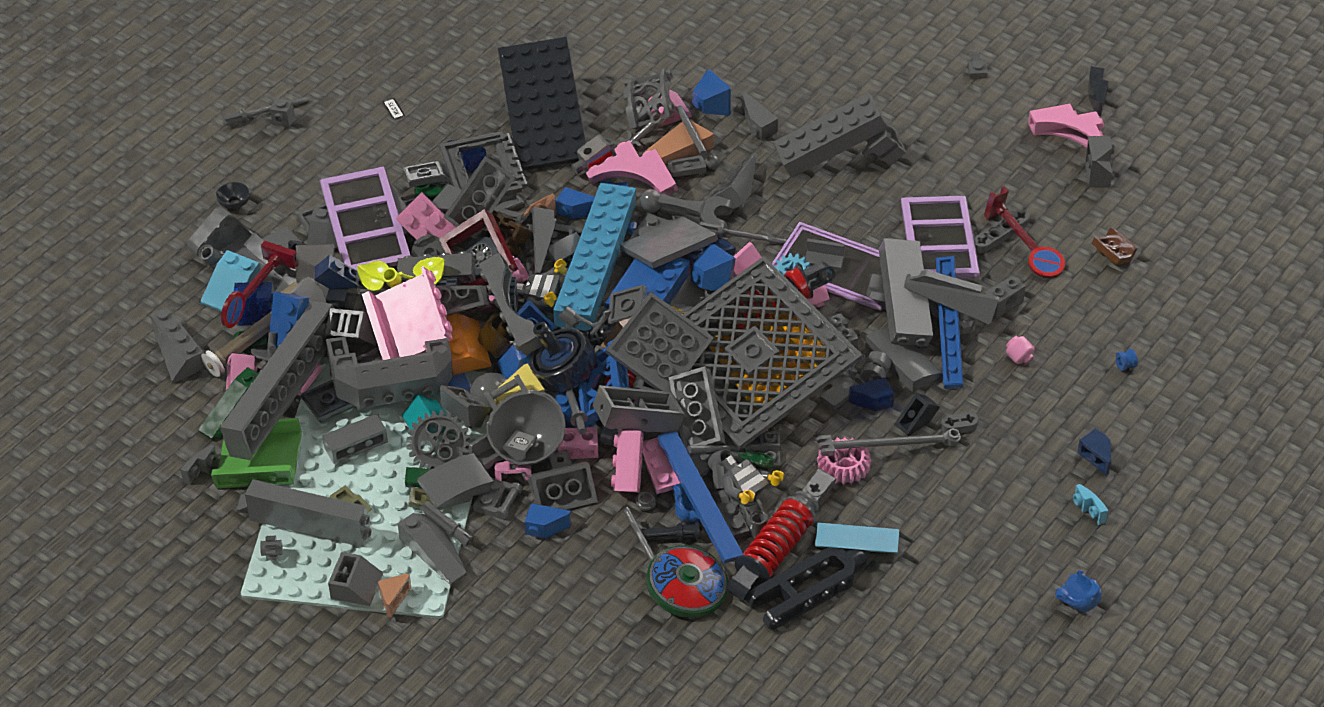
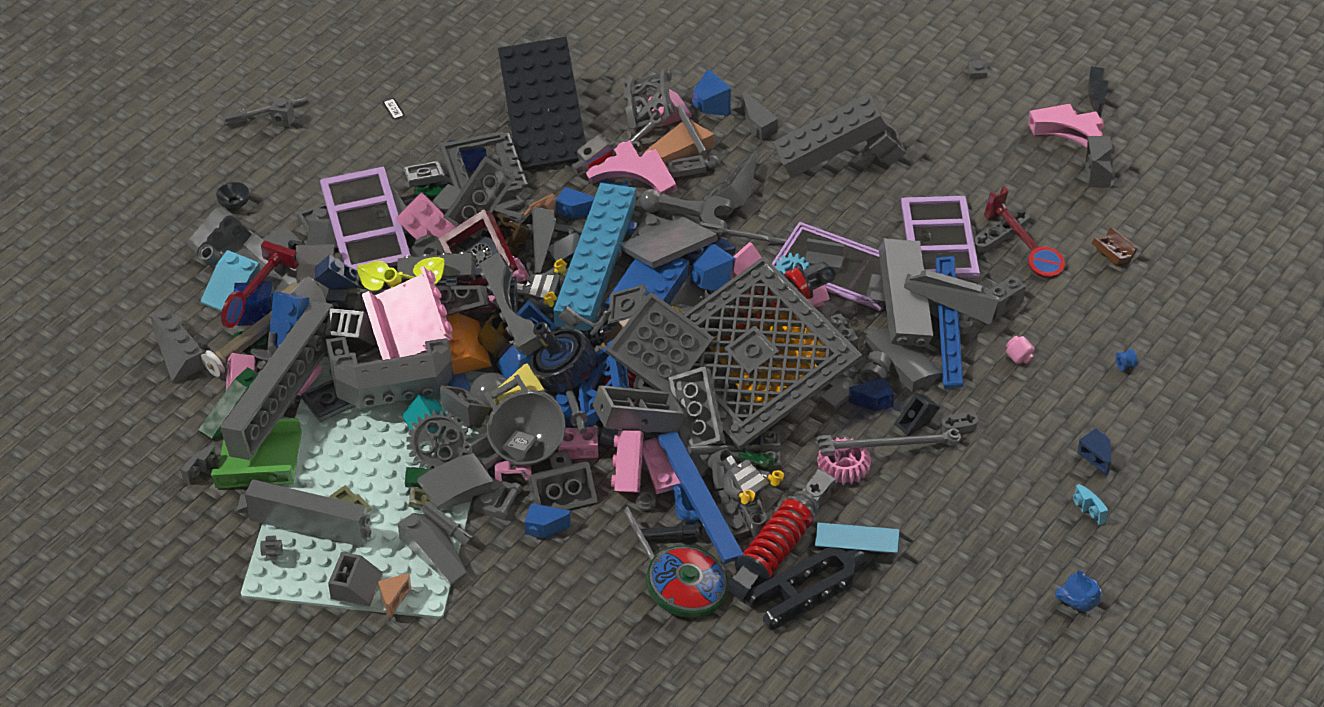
(355, 438): dark grey brick -> none

